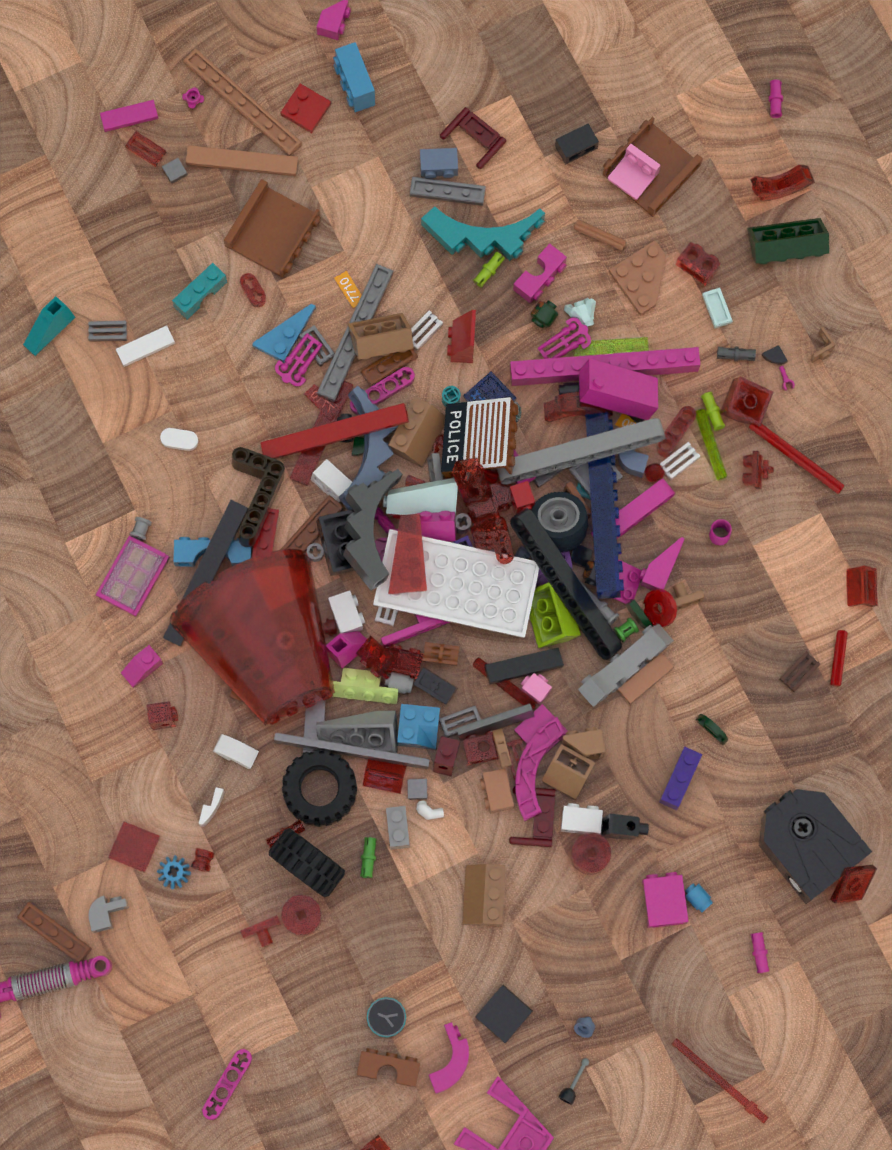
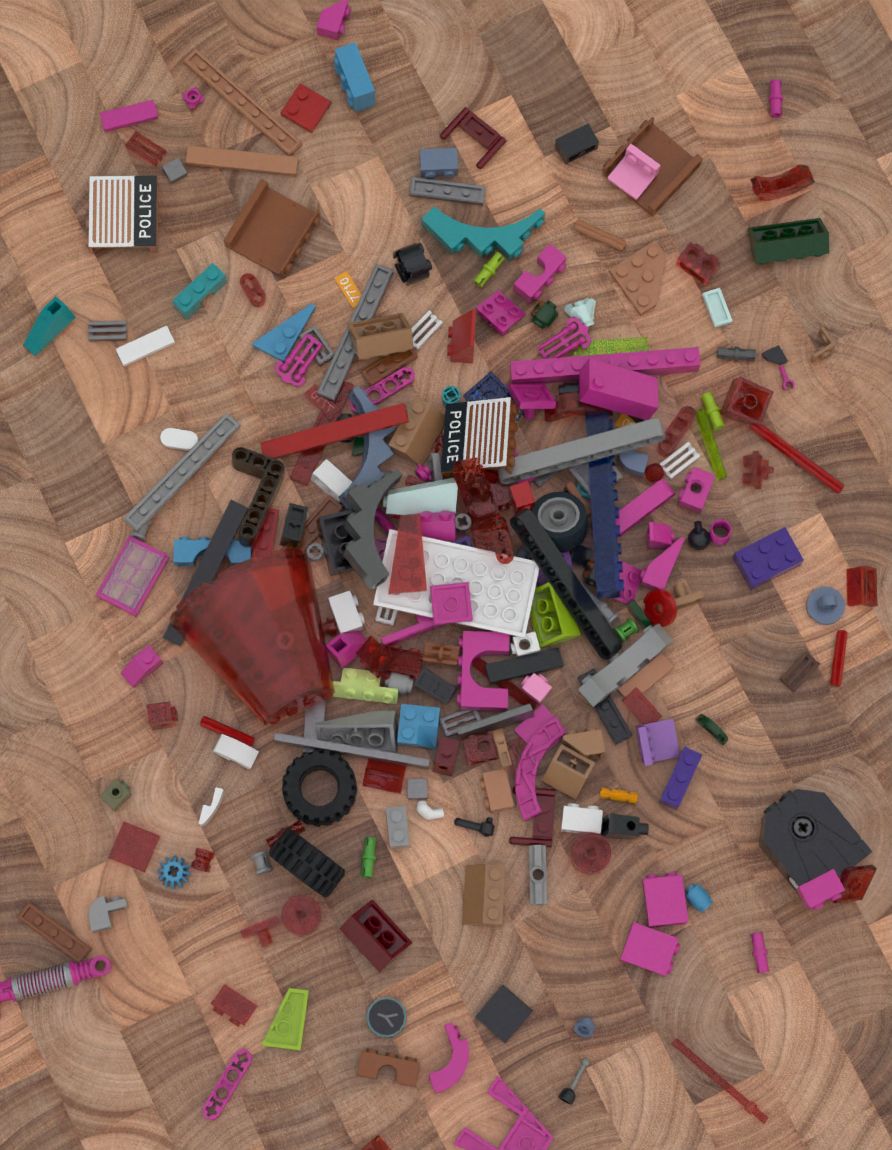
(116, 794): none -> olive brick
(122, 212): none -> panel
(181, 472): none -> light grey tile
(220, 728): none -> red axle
(233, 1005): none -> clear red bracket
(262, 863): none -> light grey bush
(289, 1022): none -> lime wing
(293, 525): none -> black hinge
(375, 935): none -> dark red slope
(412, 264): none -> black brick
(423, 473): none -> dark pink plate
(451, 603): none -> dark pink tile
(473, 696): none -> dark pink arch
(485, 828): none -> black piece
(500, 312): none -> dark pink hinge
(531, 397): none -> dark pink tile
(531, 639): none -> white brick
(538, 888): none -> light grey piece
(610, 716): none -> black tile
(618, 795): none -> light orange axle
(641, 707): none -> clear red tile
(650, 949): none -> dark pink panel
(657, 741): none -> medium lavender bracket
(659, 536): none -> dark pink slope
(698, 537): none -> black piece
(703, 481): none -> dark pink brick
(768, 558): none -> dark purple brick
(821, 889): none -> dark pink brick
(825, 605): none -> sand blue tile

